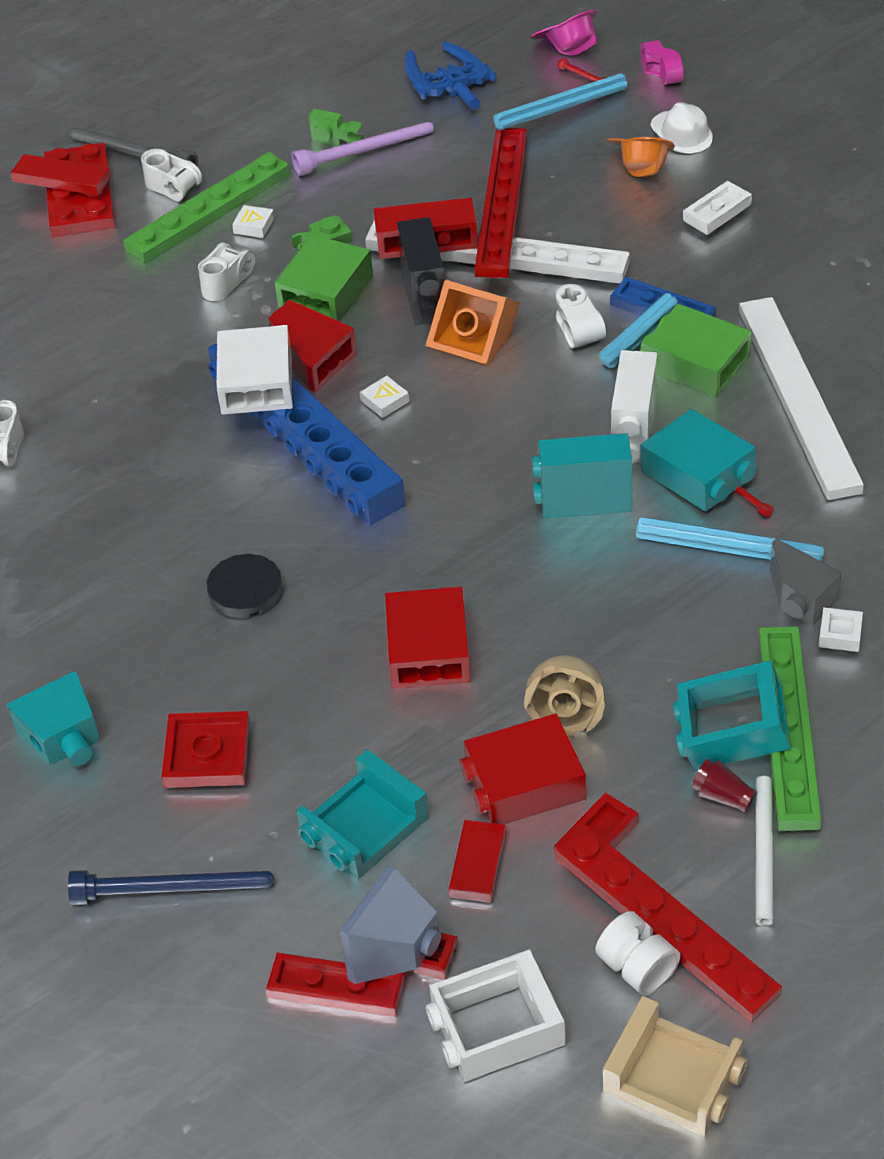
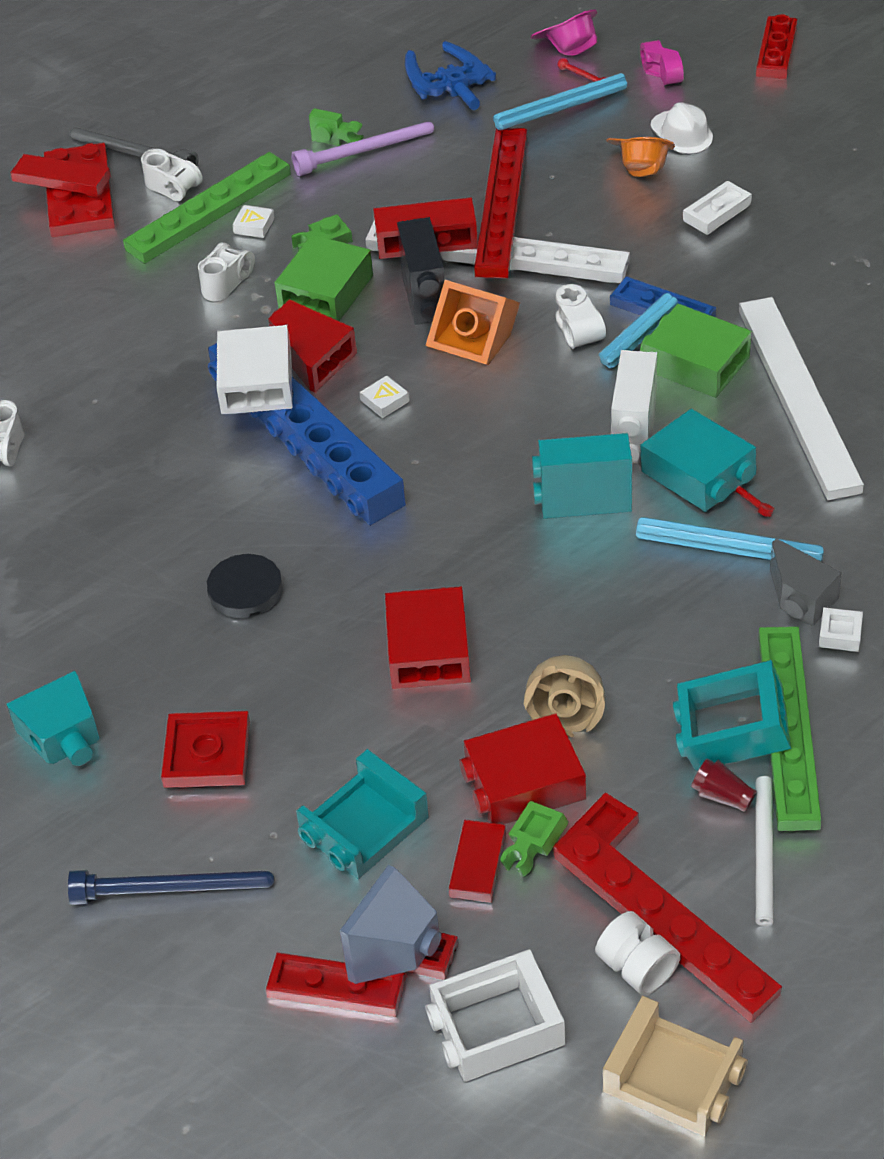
(532, 834): none -> bright green plate
(776, 47): none -> red tile

